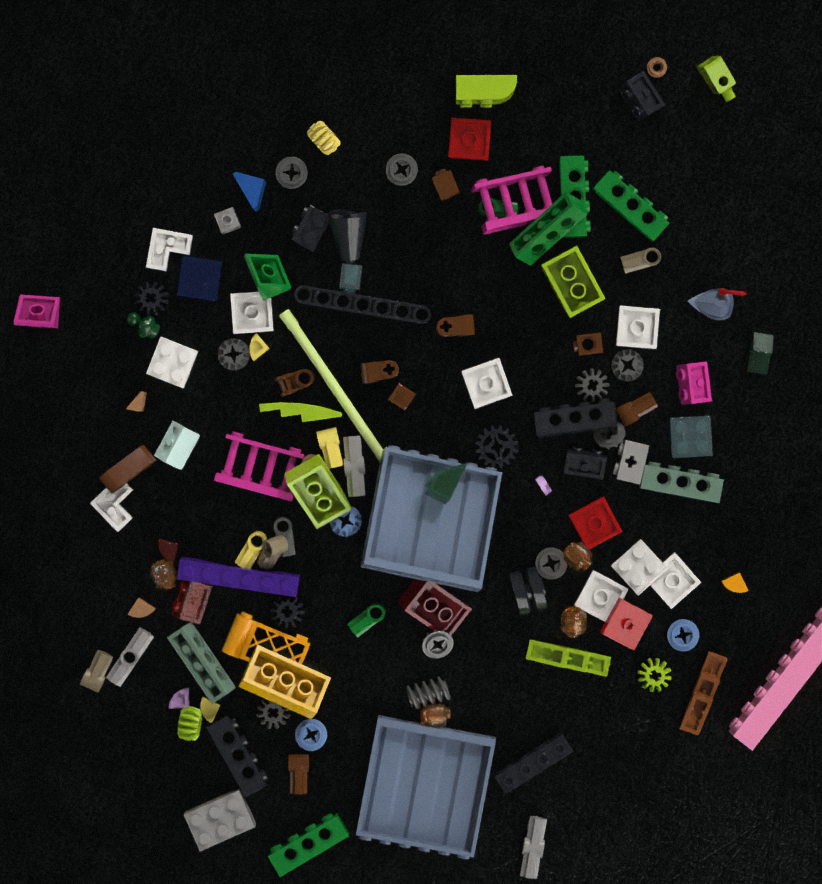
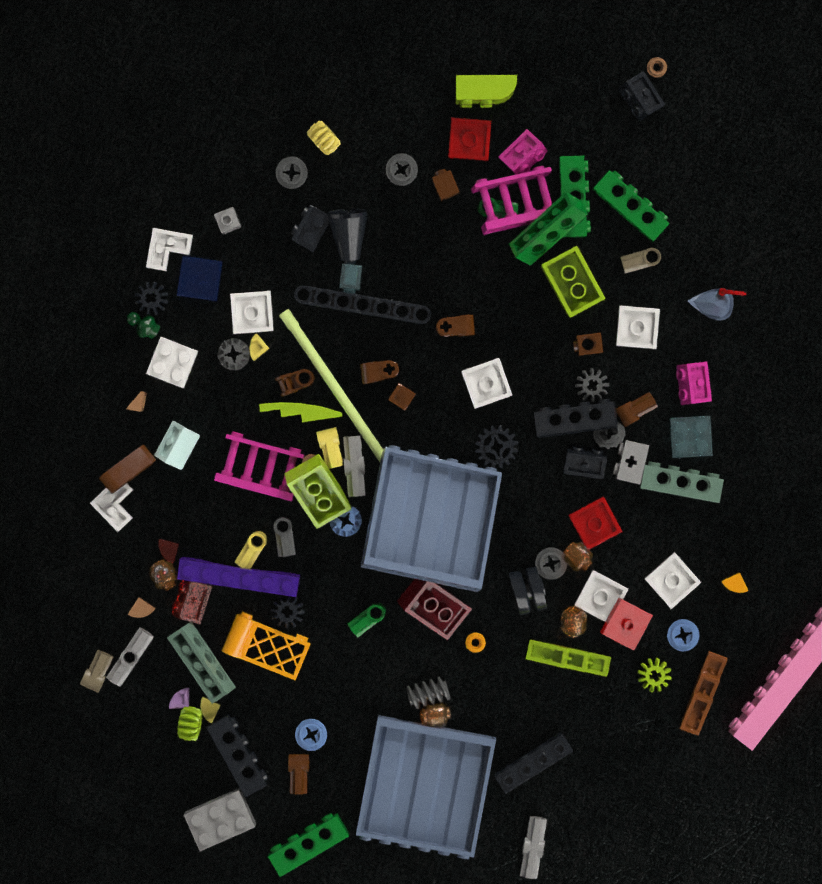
(37, 311): dark pink slope -> none
(252, 188): blue slope -> none
(267, 274): green slope -> none
(271, 550): dark tan piece -> none
(272, 719): dark grey gear -> none
(284, 682): yellow brick -> none
(436, 651): gear -> none
(443, 483): clear green slope -> none
(475, 649): none -> light orange plate
(523, 153): none -> dark pink bracket
(543, 485): lavender tile -> none
(617, 365): dark grey gear -> none
(639, 567): white plate -> none
(712, 71): lime torso -> none
(760, 353): clear green slope -> none

